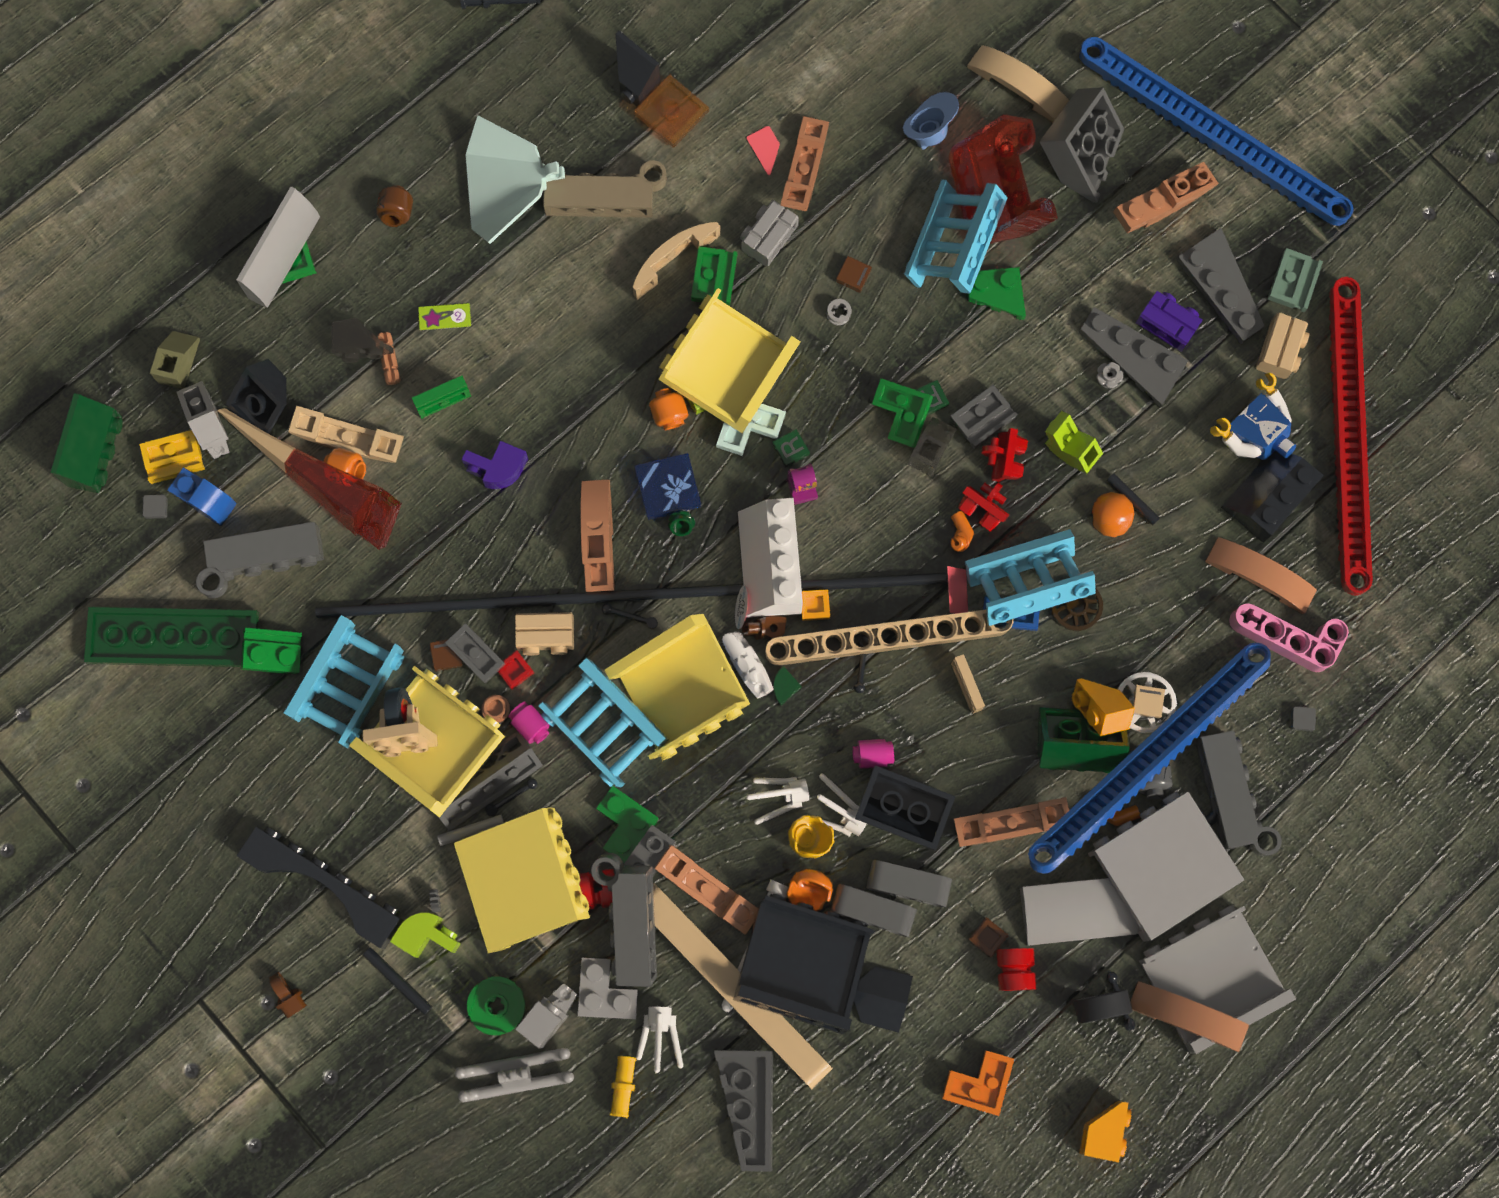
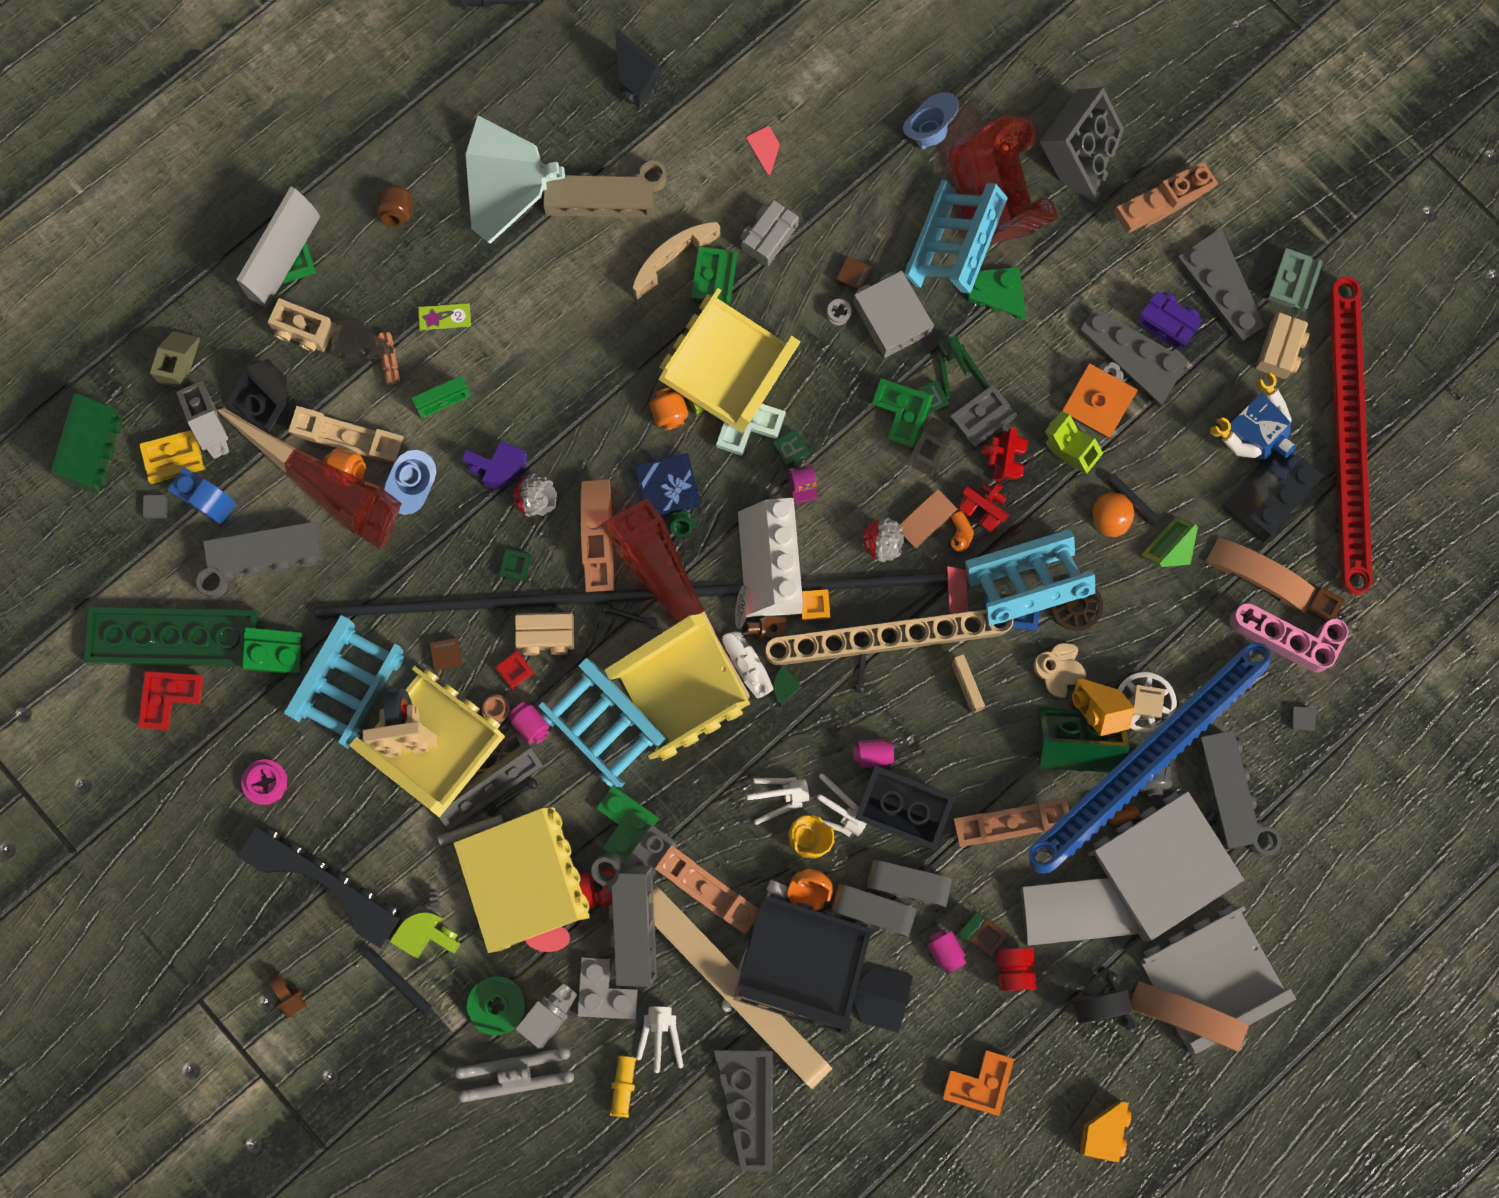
(163, 690): none -> red plate
(254, 774): none -> dark pink gear
(300, 325): none -> tan brick
(411, 480): none -> medium blue piece
(475, 653): dark grey plate -> none
(515, 565): none -> dark green tile
(535, 495): none -> light grey piece
(550, 941): none -> coral sticker
(650, 553): none -> clear red plate
(671, 111): clear orange plate -> none
(805, 164): nougat slope -> none
(883, 539): none -> light grey piece
(892, 313): none -> light grey brick
(927, 518): none -> nougat slope
(946, 951): none -> dark pink brick
(953, 352): none -> dark green plant
(970, 927): none -> dark green tile
(1020, 79): tan slope -> none
(1064, 669): none -> tan plate
(1099, 400): none -> orange plate
(1173, 545): none -> bright green slope
(1216, 132): blue gear -> none
(1325, 604): none -> reddish brown tile

